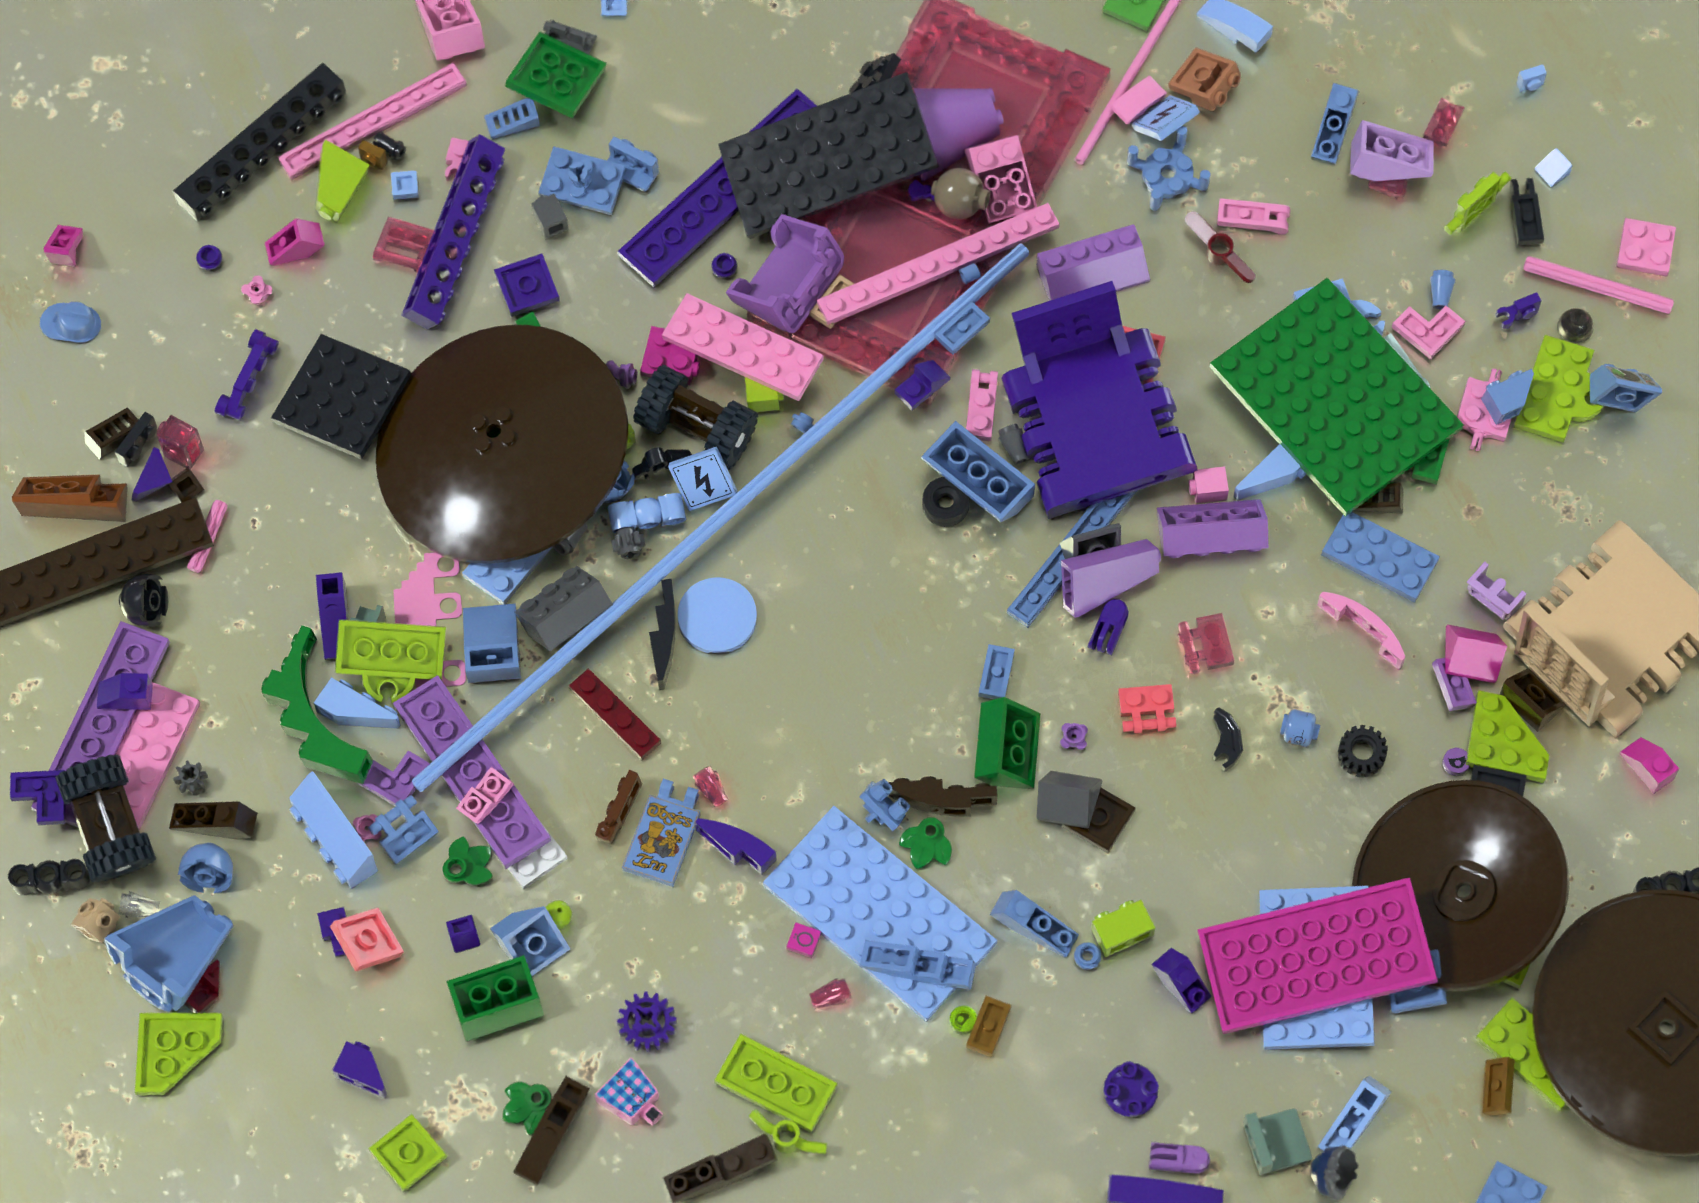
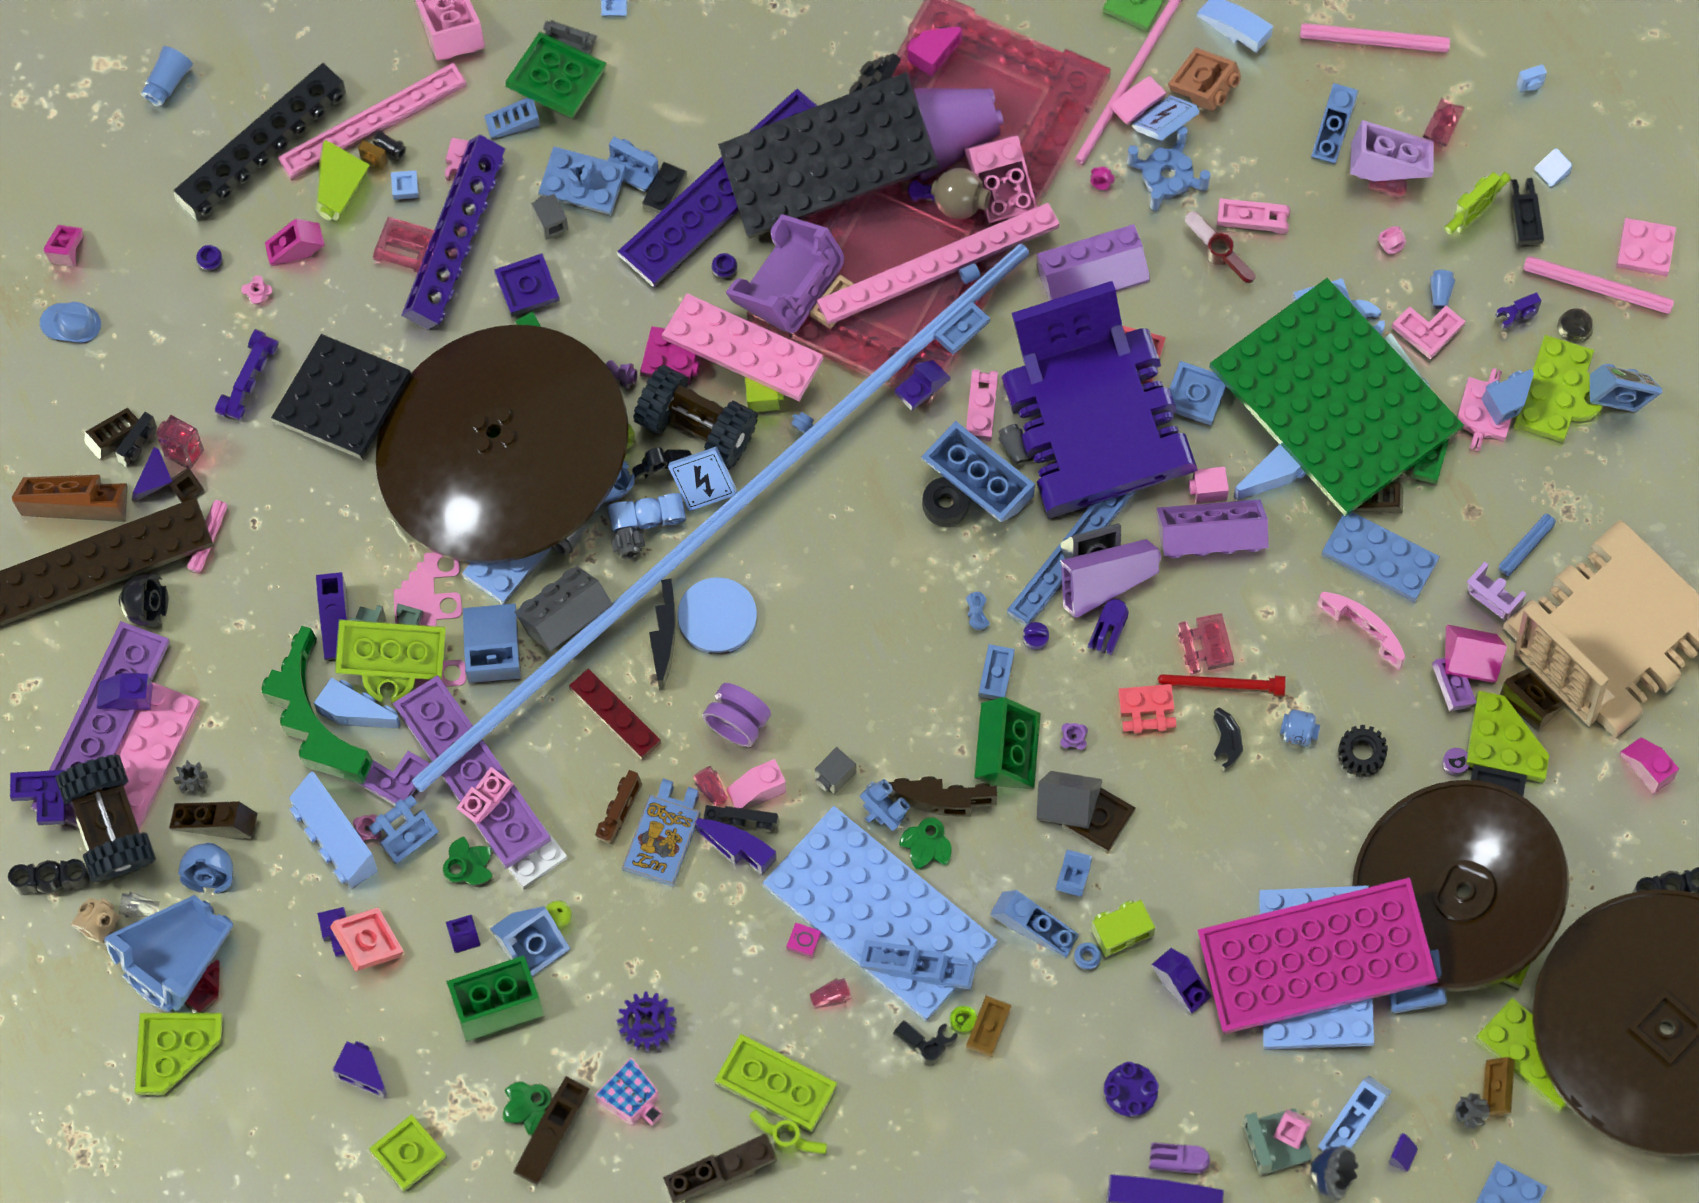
(165, 75): none -> medium blue plant
(408, 615): none -> sand green tile
(664, 188): none -> black plate
(736, 714): none -> medium lavender wheel
(740, 817): none -> black hinge
(757, 786): none -> bright pink slope
(834, 771): none -> dark grey brick
(928, 1051): none -> black bar
(933, 48): none -> dark pink slope
(977, 619): none -> medium blue piece
(1035, 635): none -> dark purple tile
(1074, 873): none -> medium blue bracket
(1101, 177): none -> dark pink plate
(1196, 392): none -> medium blue plate
(1273, 685): none -> red piece
(1292, 1128): none -> bright pink slope
(1375, 37): none -> bright pink axle
(1390, 238): none -> bright pink tile
(1403, 1153): none -> dark purple slope
(1472, 1110): none -> dark grey gear
(1526, 545): none -> medium blue axle

